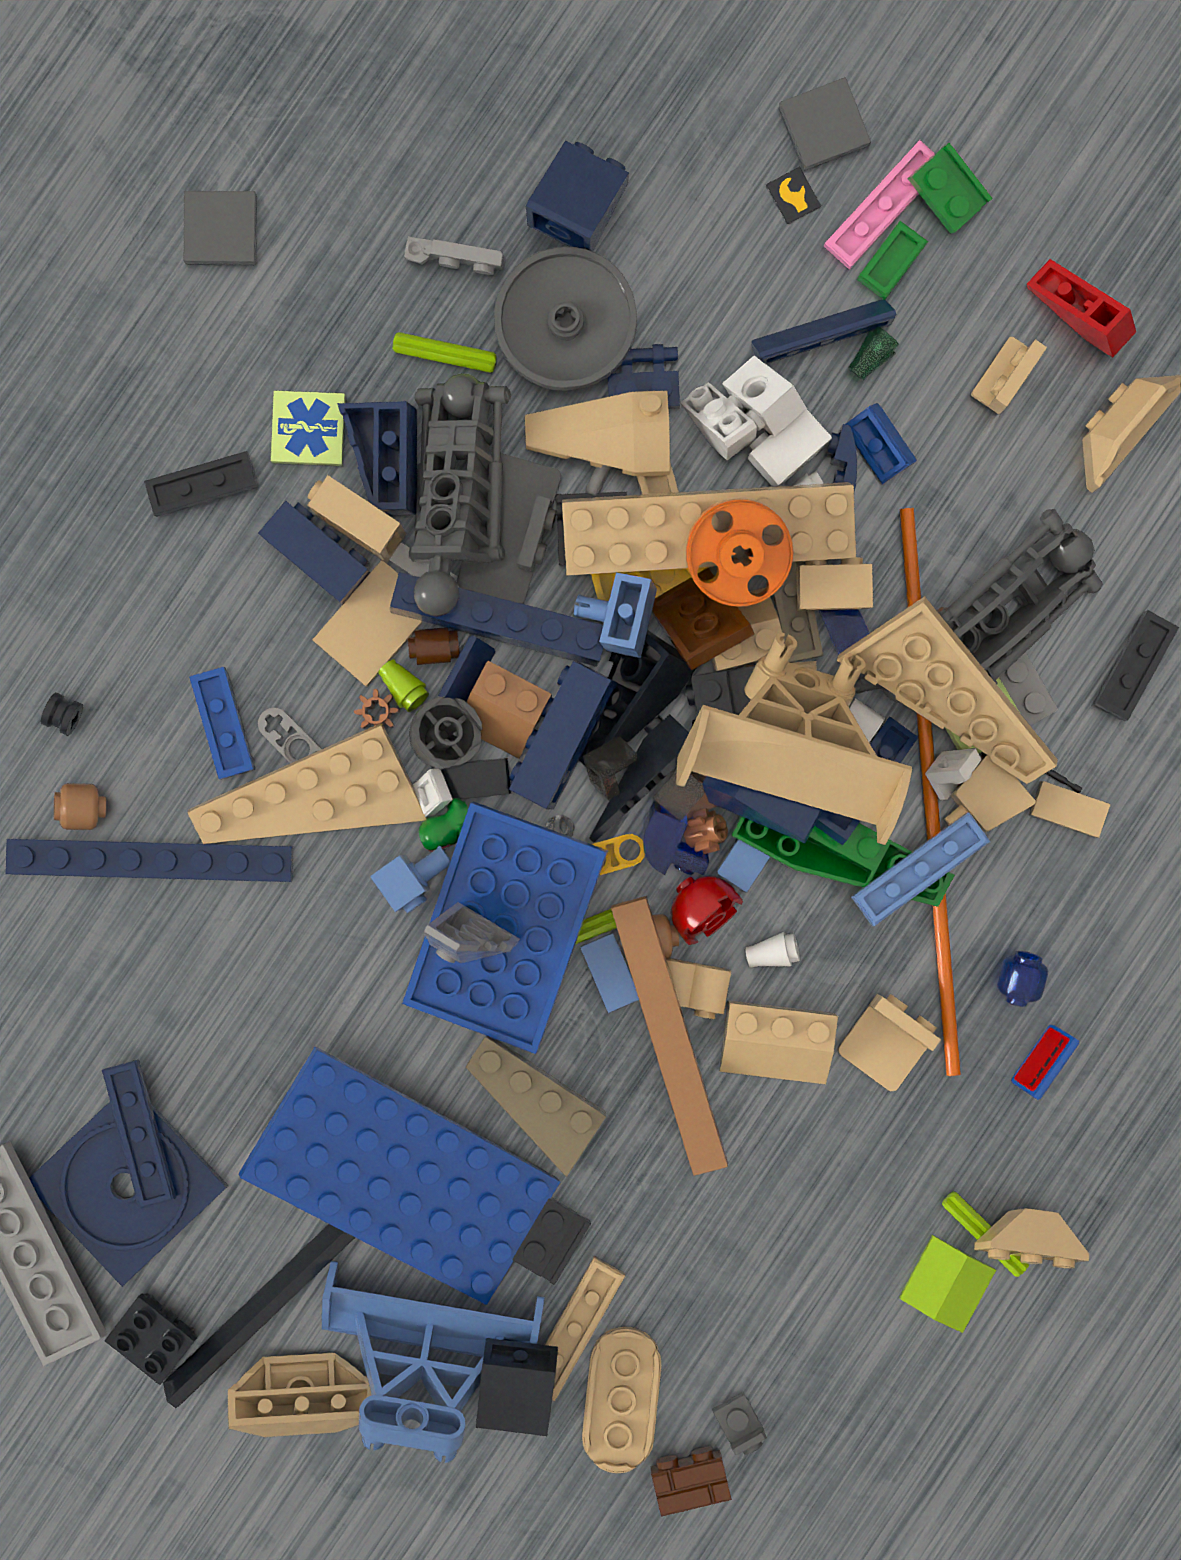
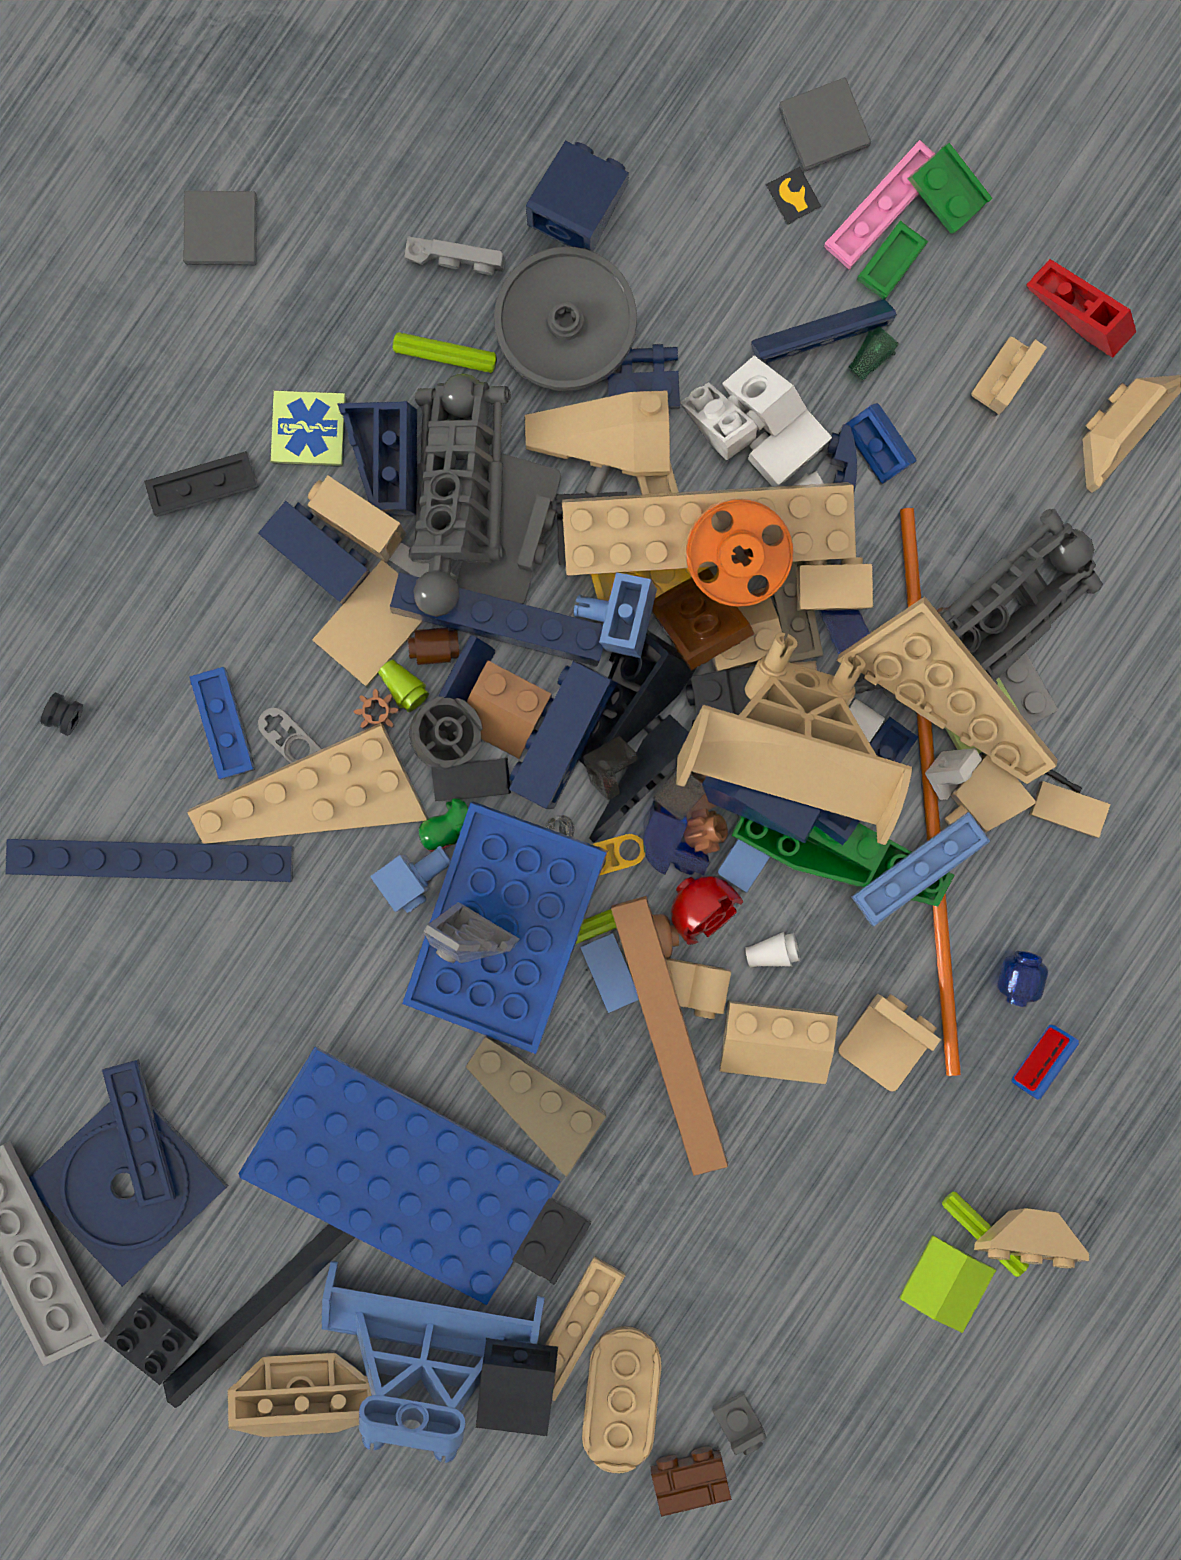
(79, 806): medium nougat head -> none
(432, 792): white tile -> none
(1136, 665): black plate -> none

